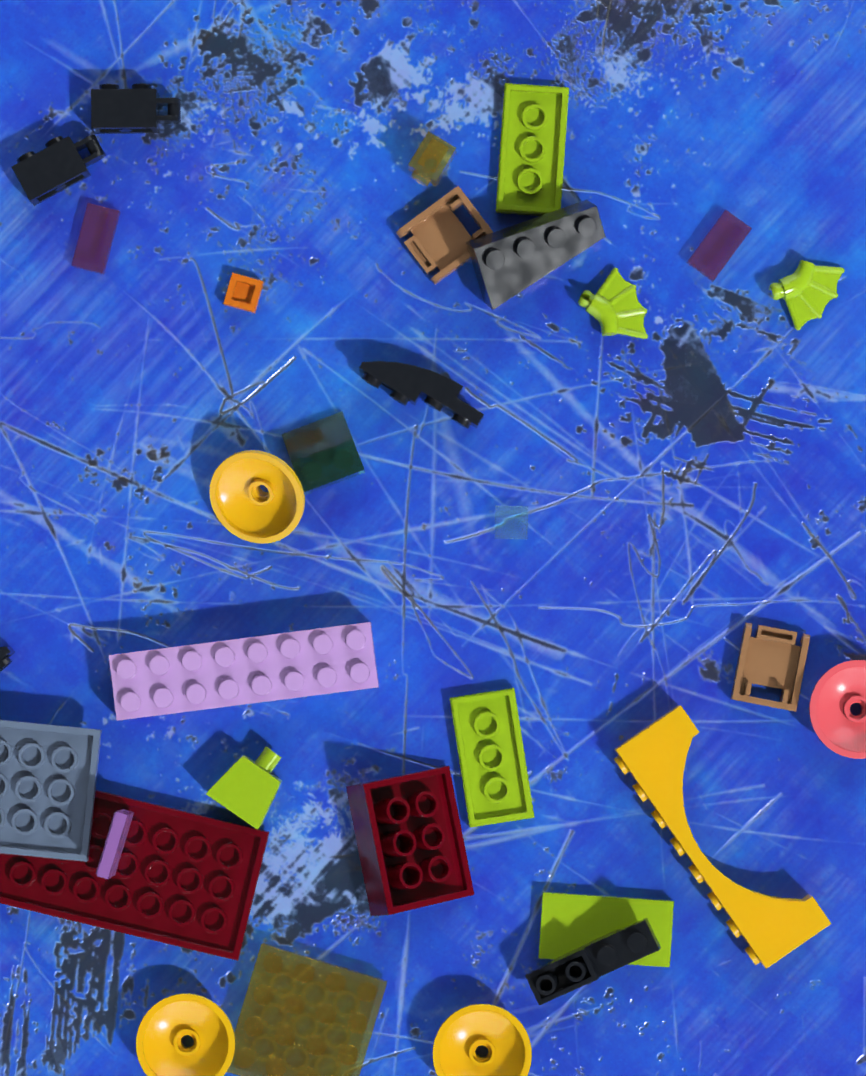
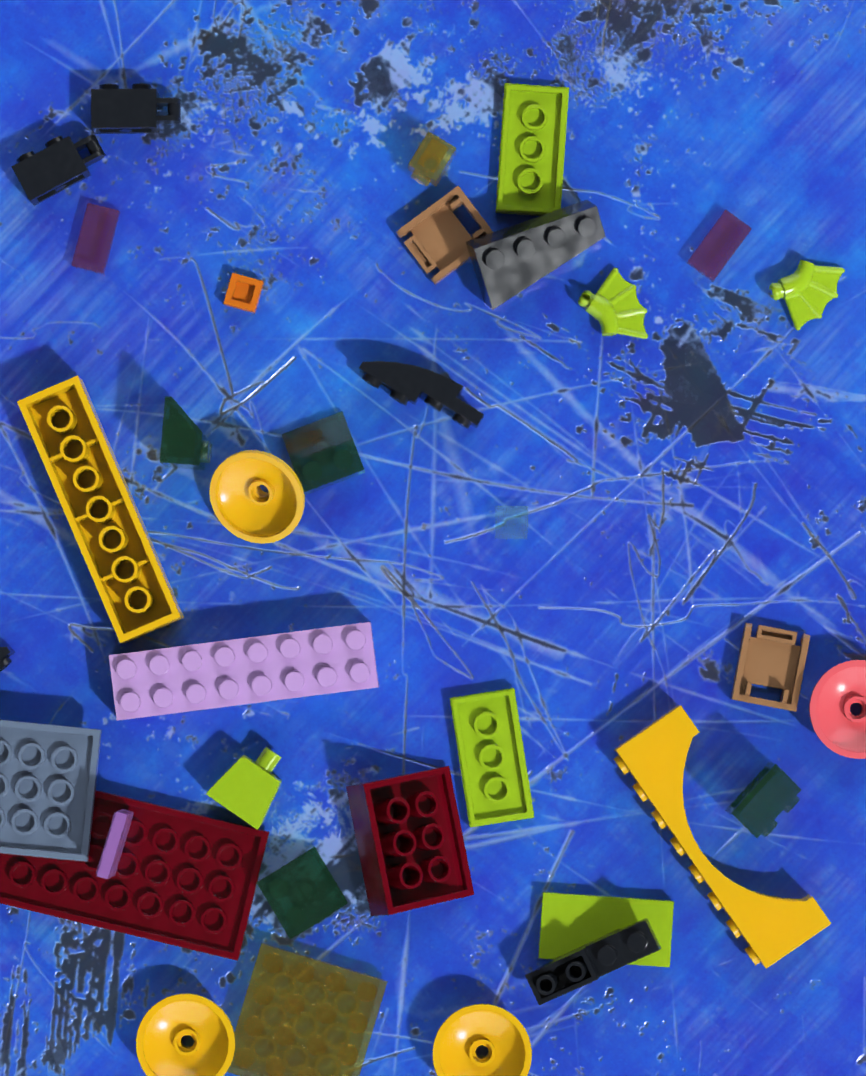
(100, 509): none -> yellow brick
(182, 441): none -> clear green slope
(302, 892): none -> clear green slope
(764, 800): none -> slope

